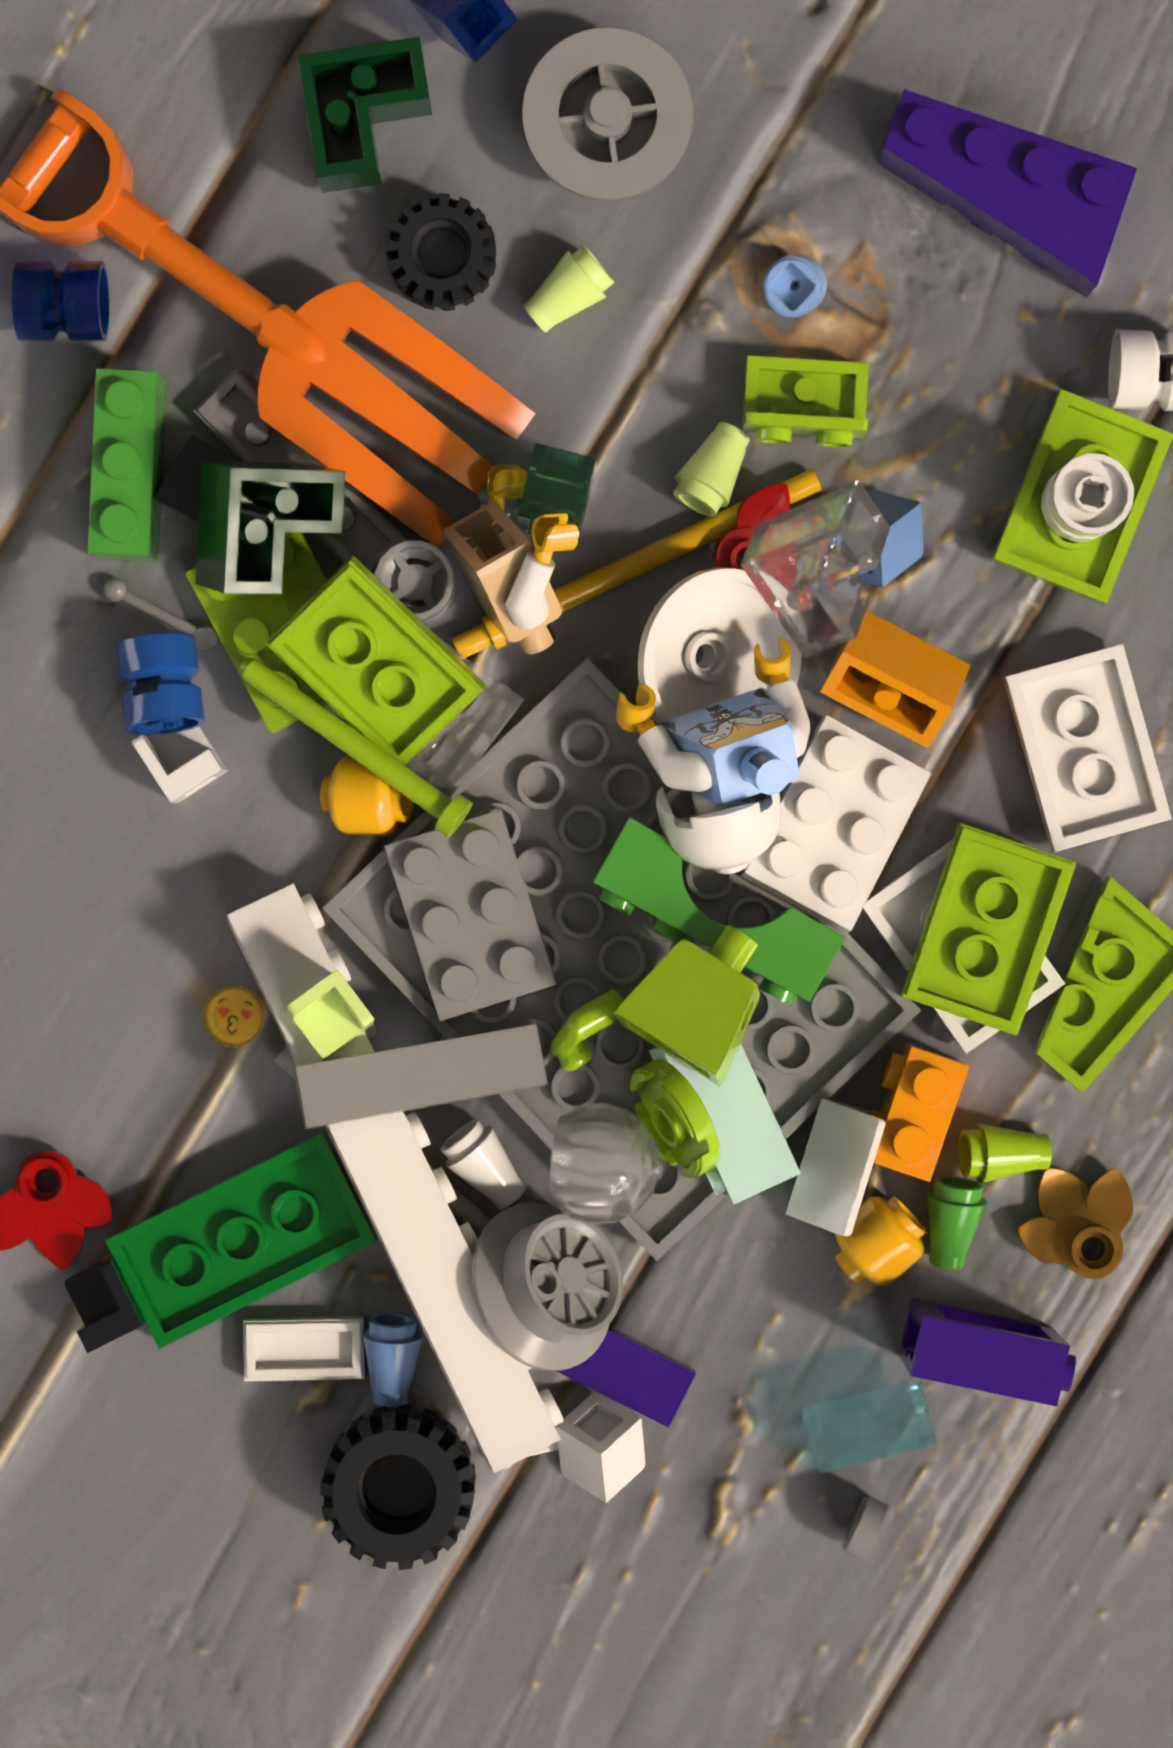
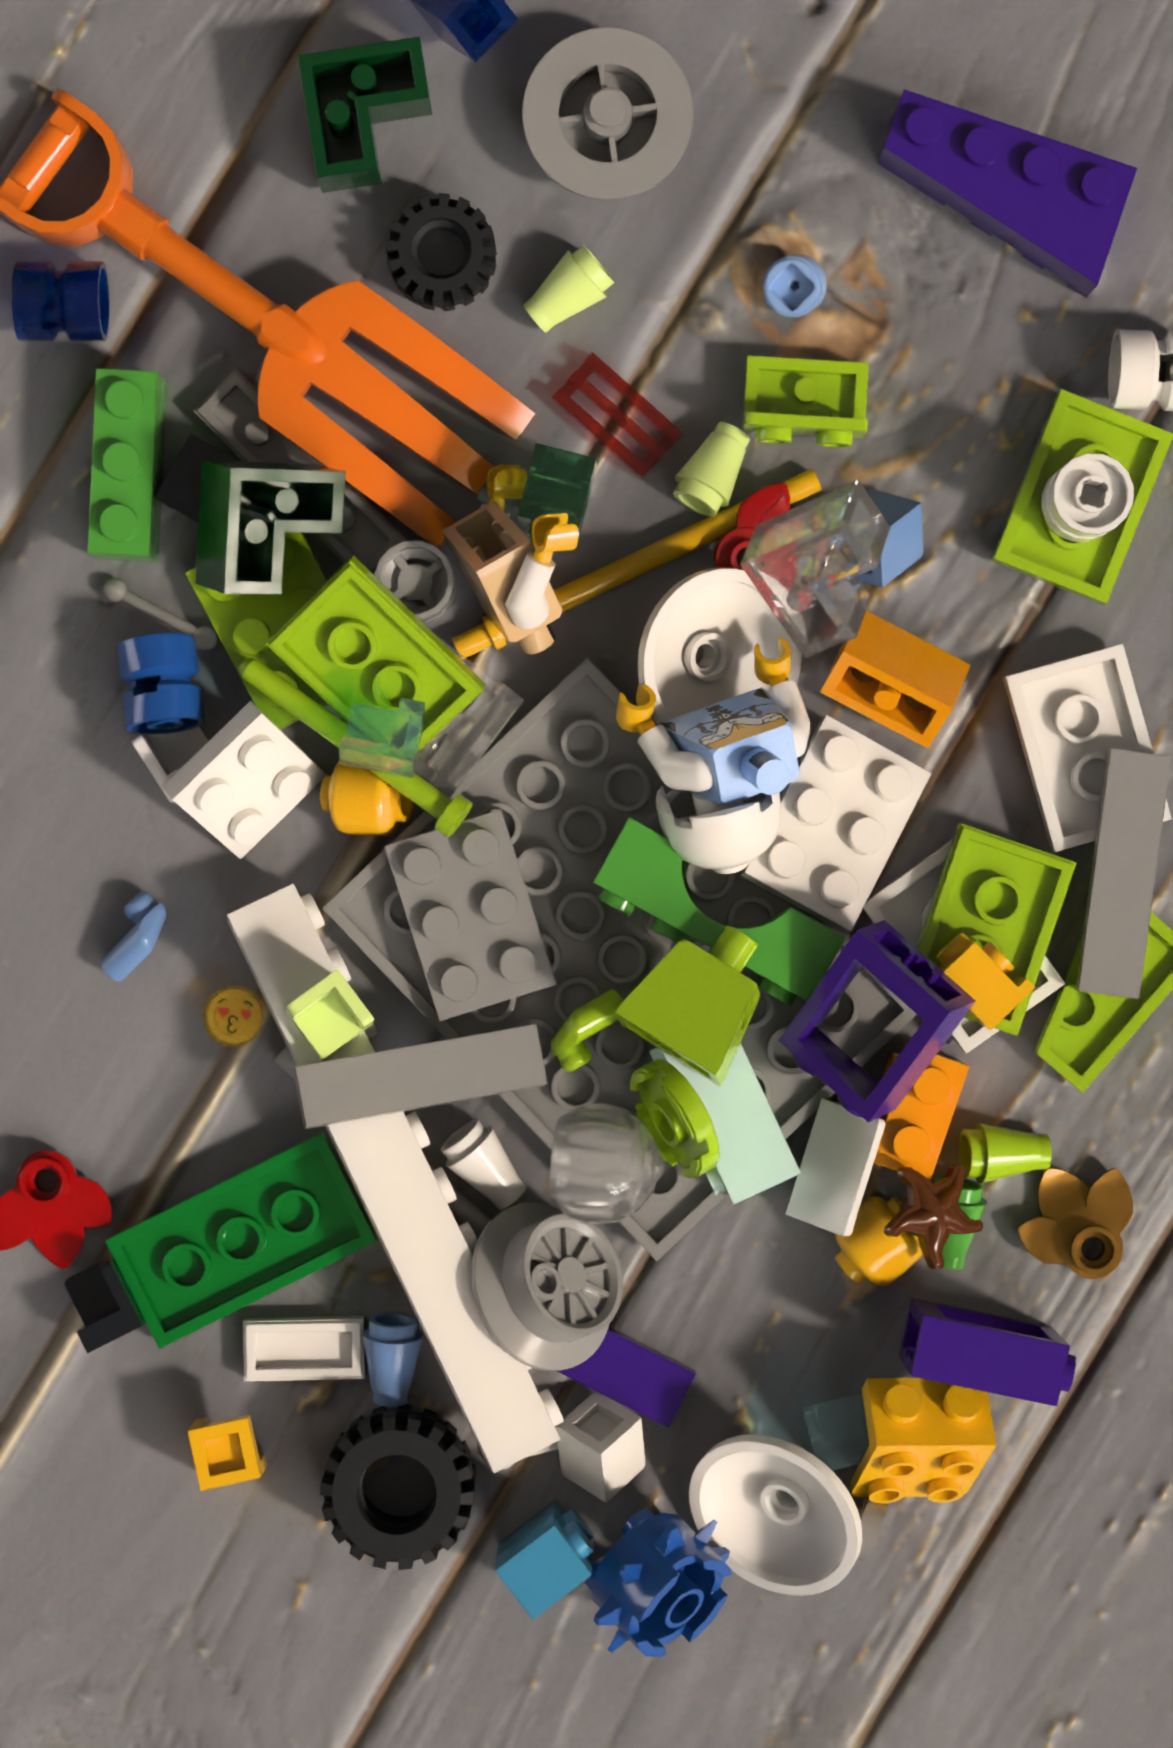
(140, 940): none -> medium blue arm
(225, 1451): none -> yellow panel
(244, 780): none -> white plate
(384, 738): none -> clear light blue panel
(545, 1558): none -> dark azure brick
(579, 381): none -> clear red tile
(659, 1582): none -> blue brick
(777, 1514): none -> white dish
(913, 981): none -> dark purple window
(922, 1440): none -> yellow bracket
(932, 1212): none -> reddish brown animal
(984, 977): none -> yellow brick
(1123, 873): none -> light grey tile

